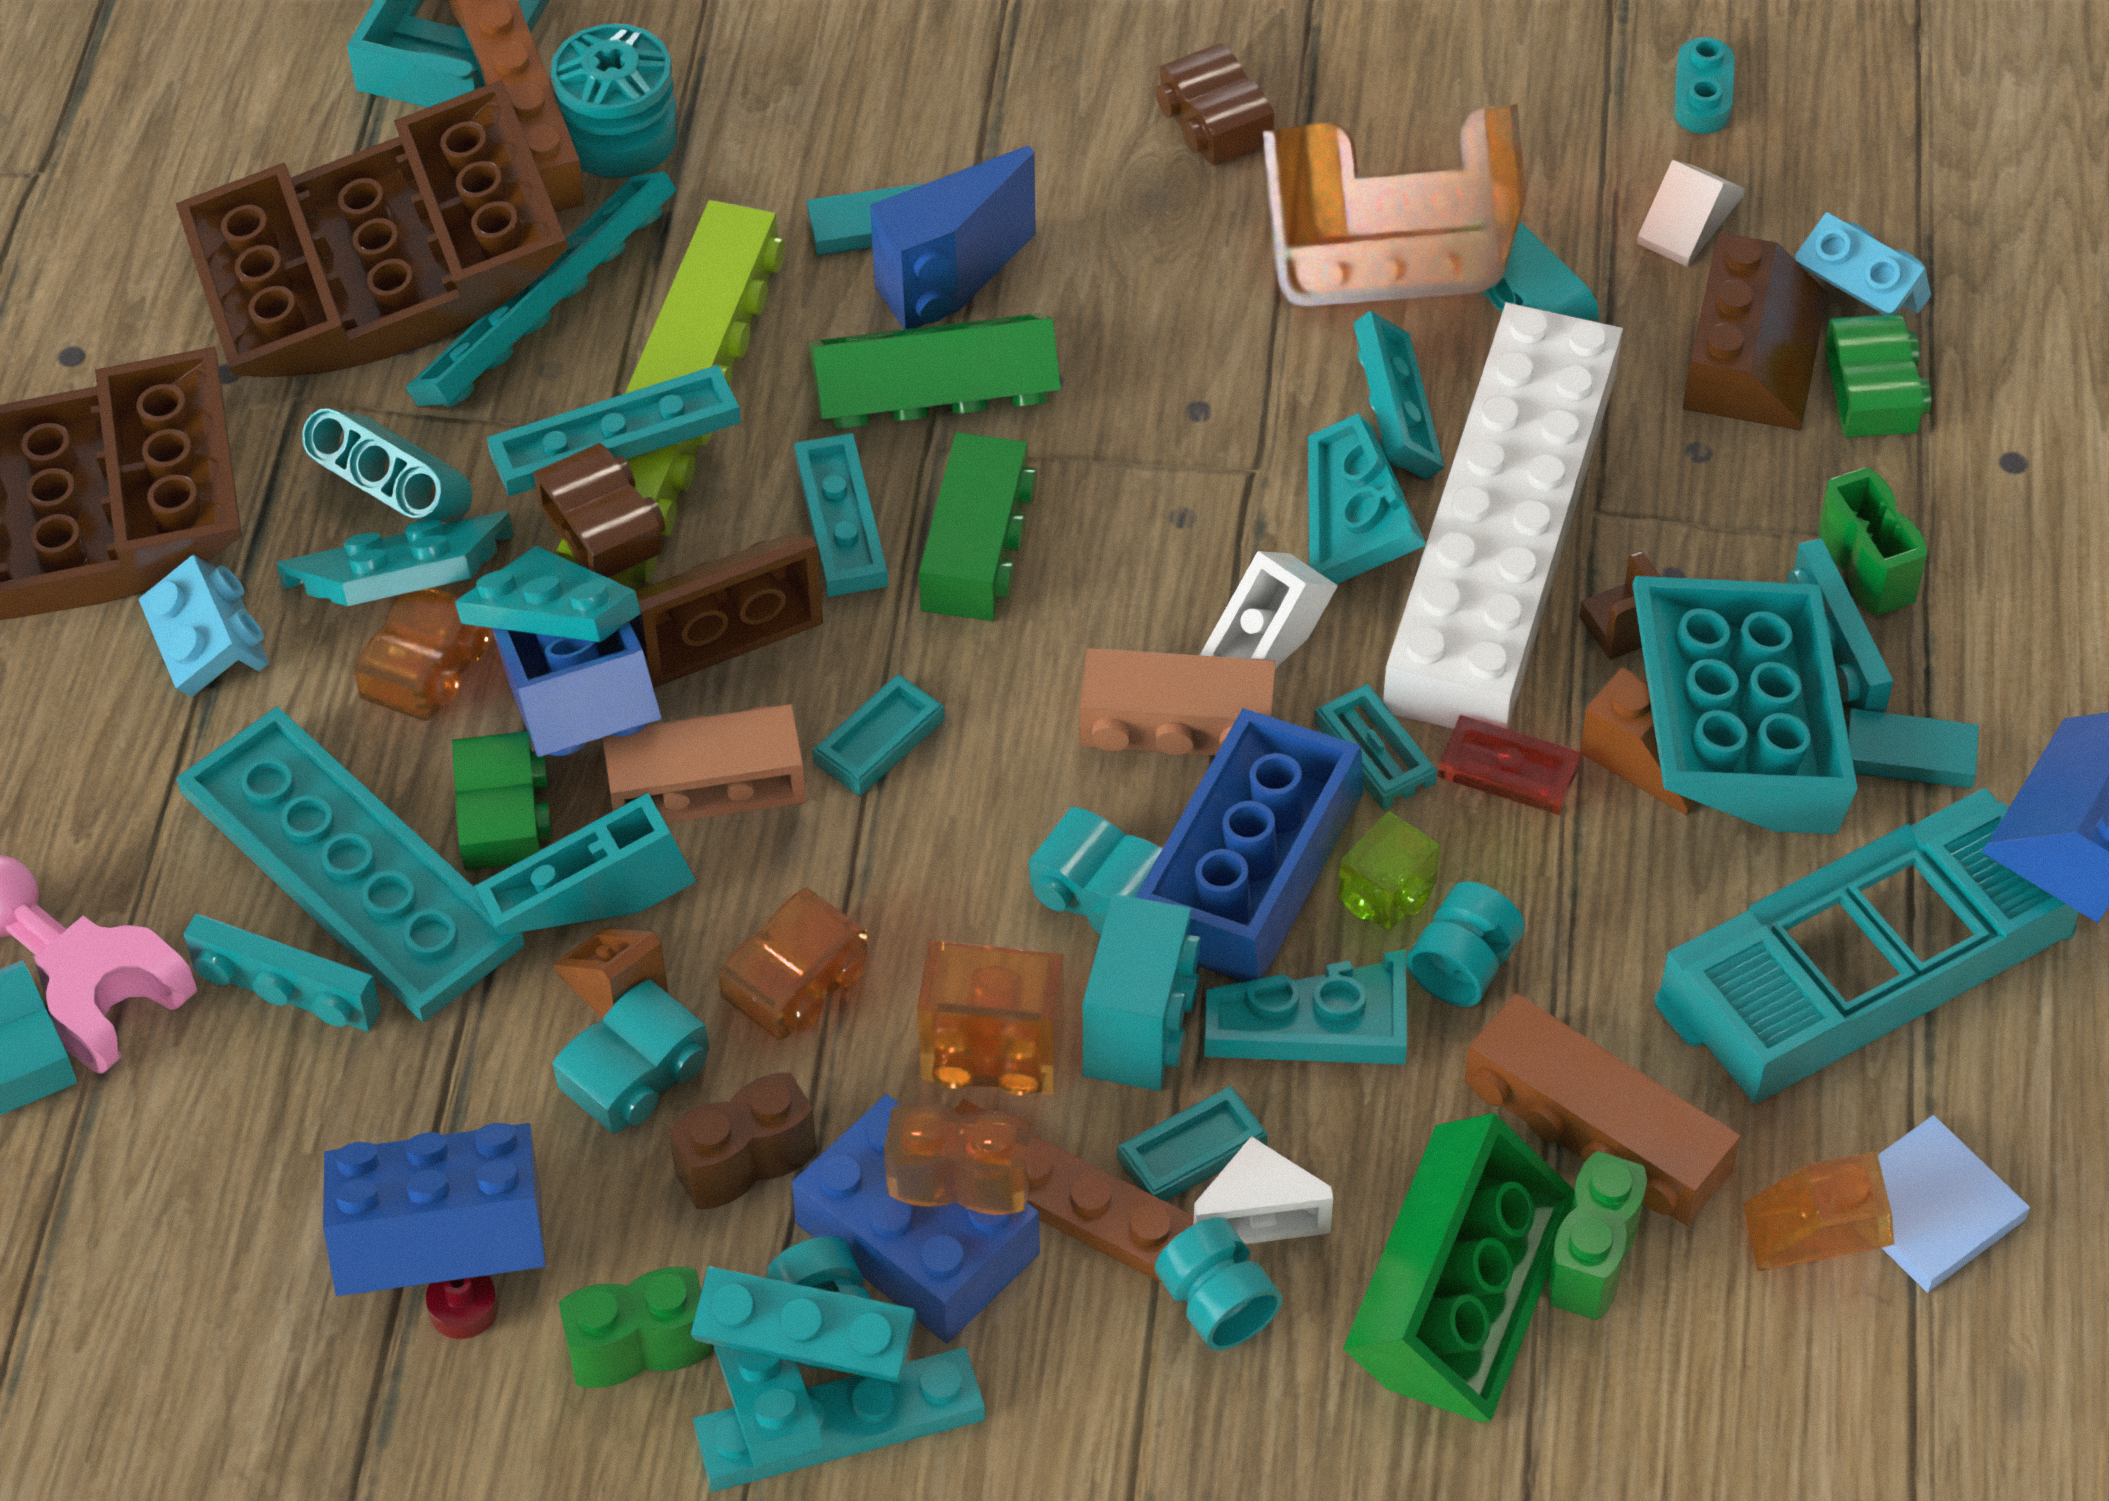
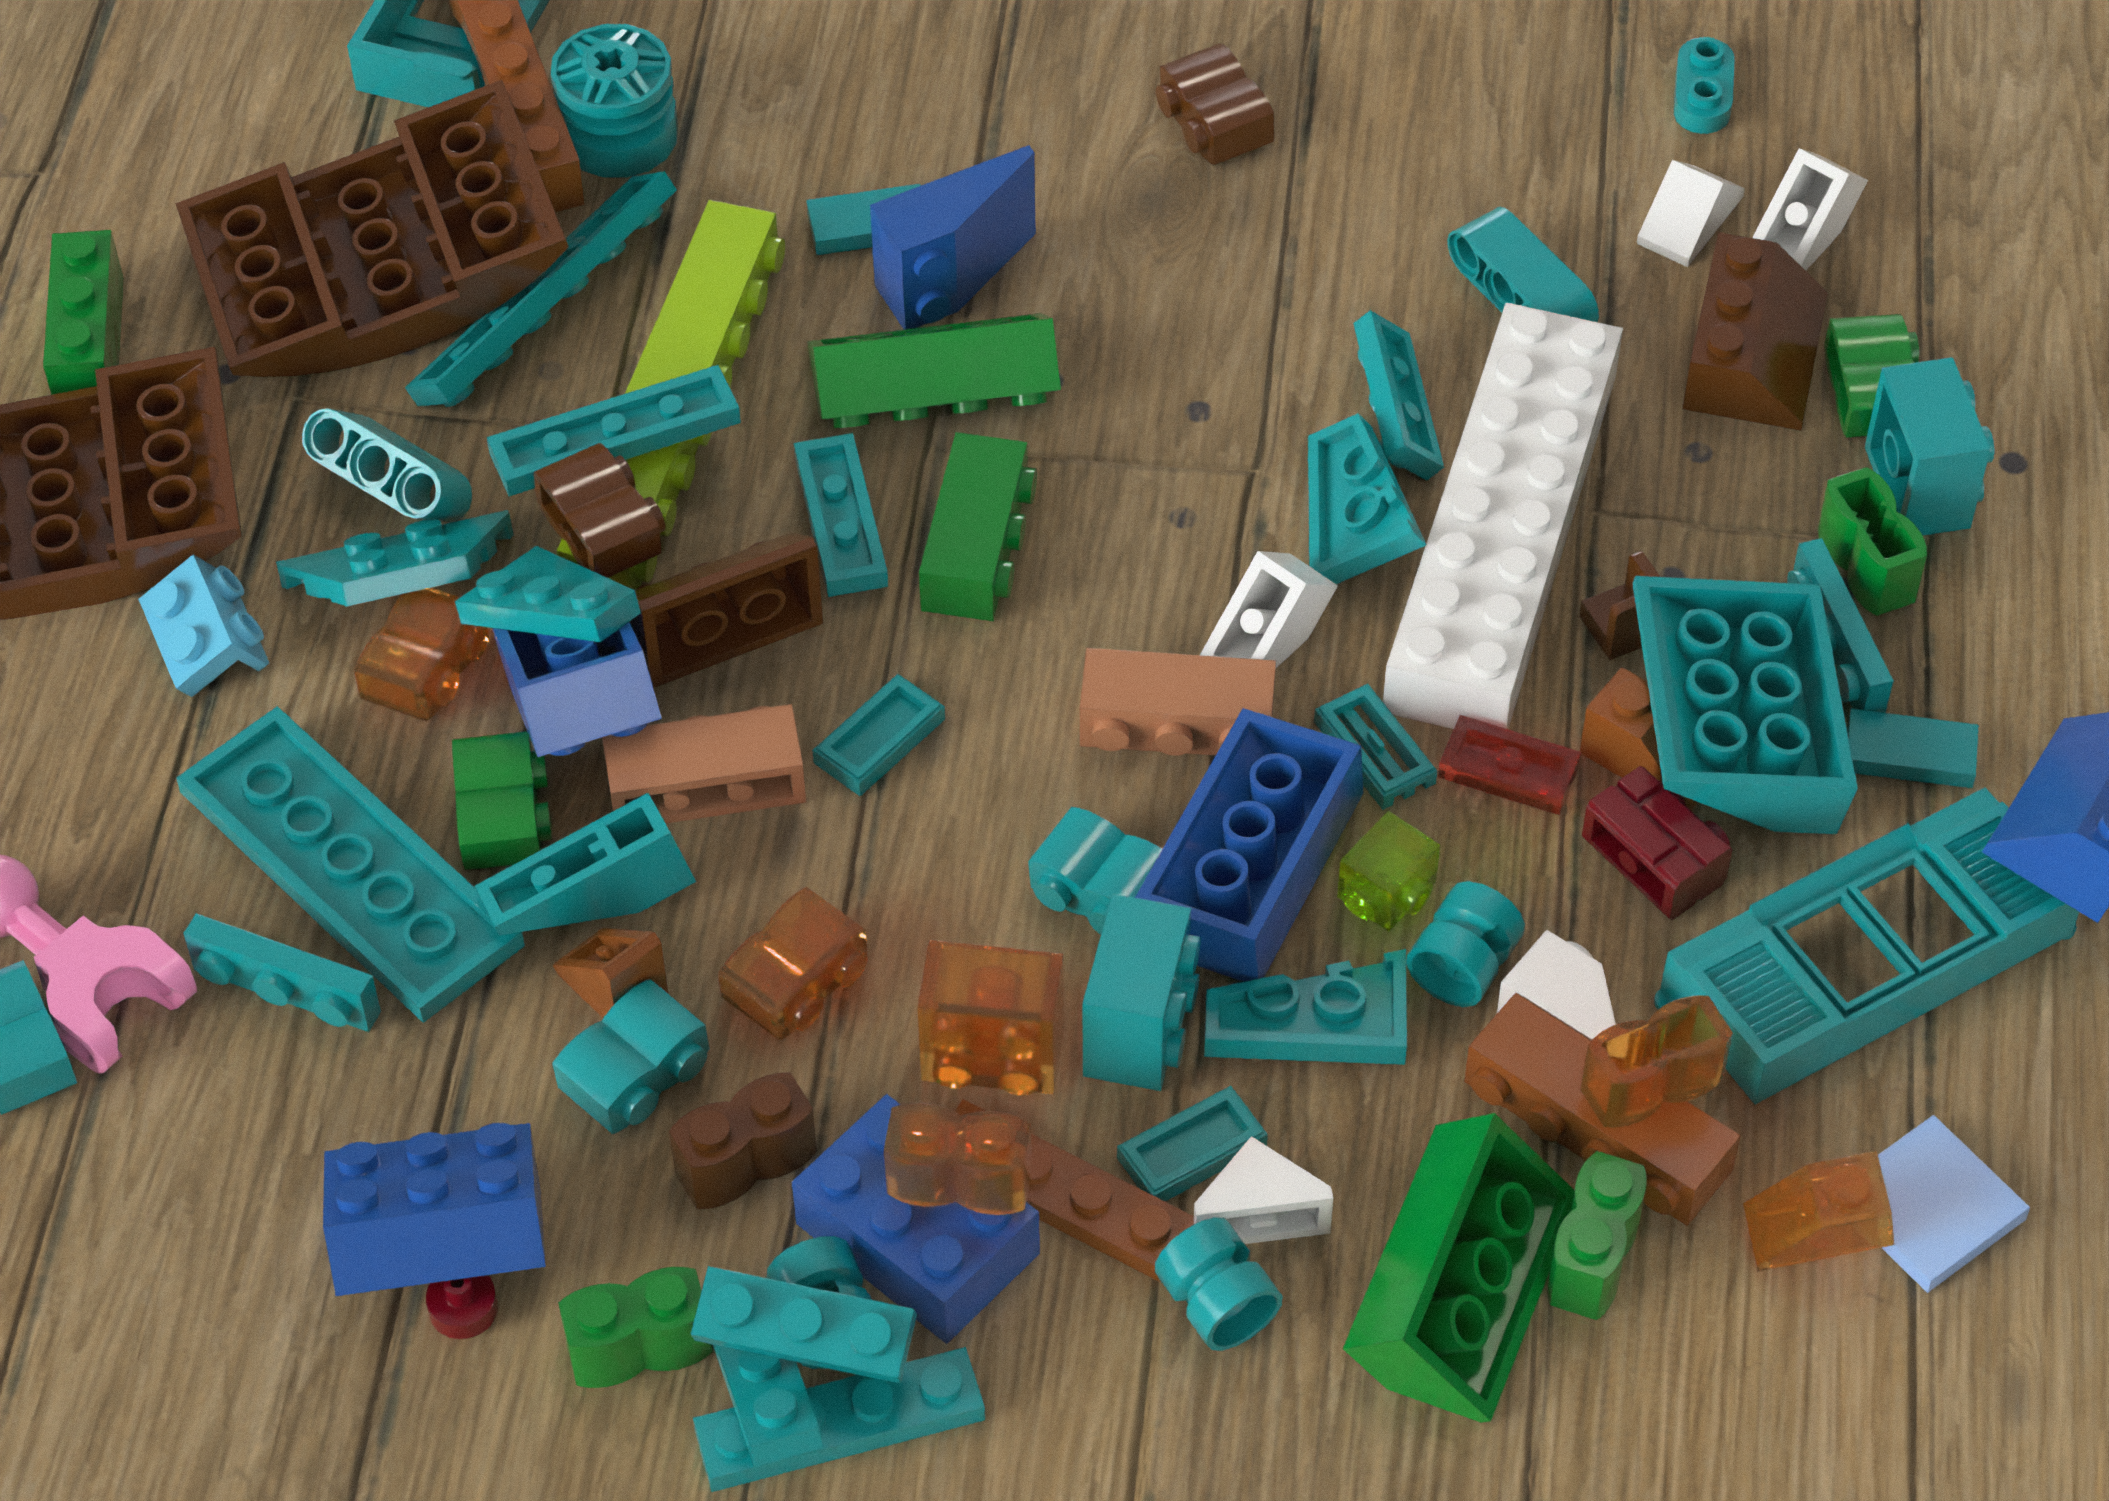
(82, 309): none -> green brick
(1393, 233): clear orange windscreen -> none
(1562, 982): none -> white slope
(1656, 1061): none -> clear orange brick
(1657, 842): none -> dark red brick
(1810, 206): none -> white slope
(1864, 267): medium azure bracket -> none
(1929, 444): none -> teal brick

